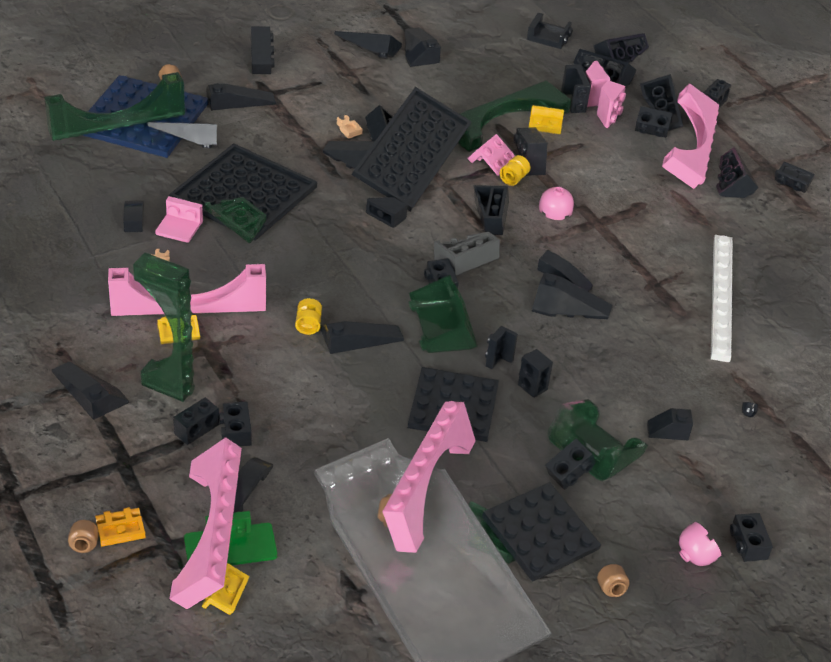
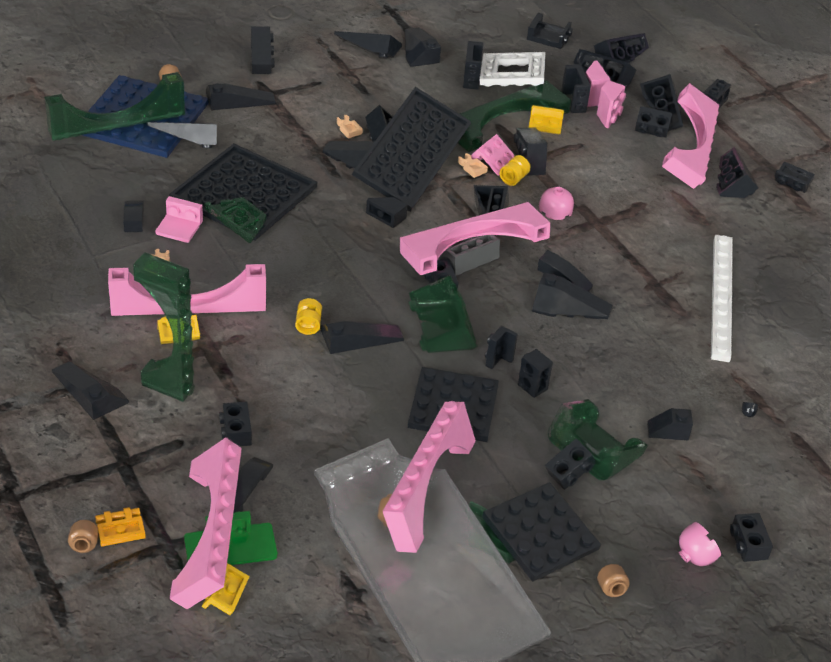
(196, 421): black brick -> none
(426, 246): none -> bright pink arch
(473, 65): none -> black panel
(473, 167): none -> light nougat plate
(490, 75): none -> white plate

